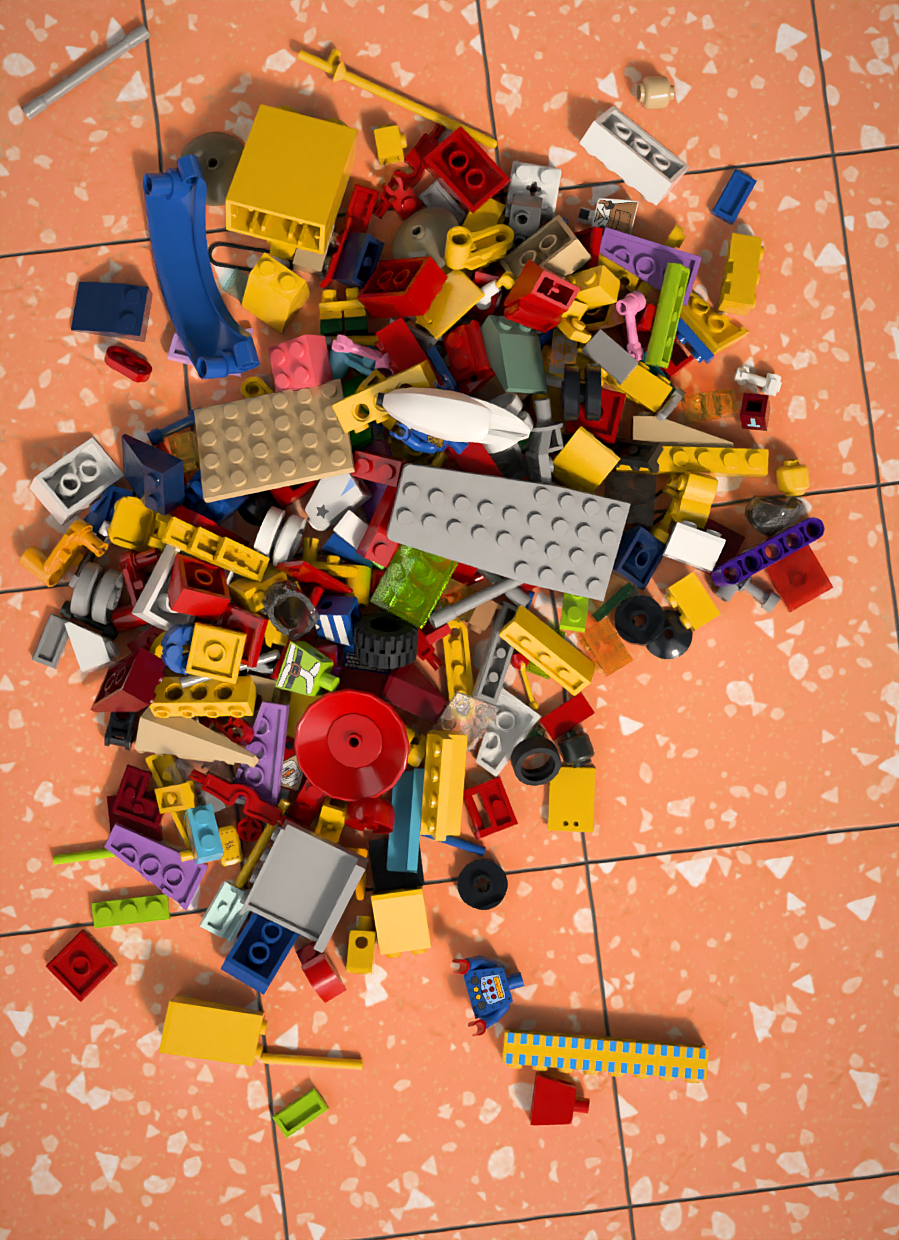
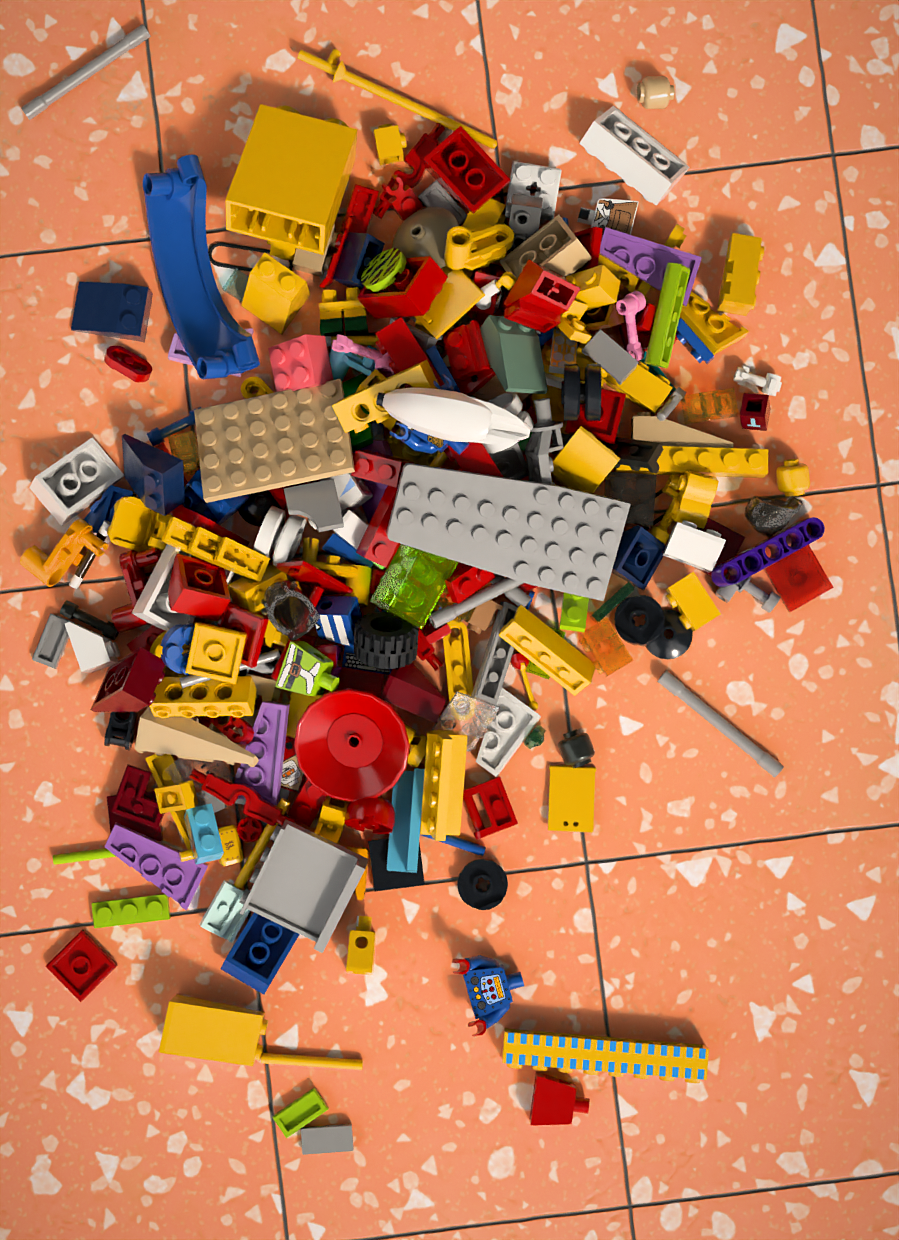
(97, 593): light grey wheel -> none
(225, 151): dark tan dish -> none
(317, 502): none -> light grey tile
(320, 972): red brick -> none
(327, 1139): none -> light grey tile
(382, 269): none -> lime tile
(401, 921): yellow slope -> none
(467, 582): none -> red plate
(539, 775): black tyre -> none
(567, 716): red tile -> none
(677, 363): red panel -> none
(733, 197): blue tile -> none
(762, 758): none -> light grey piece

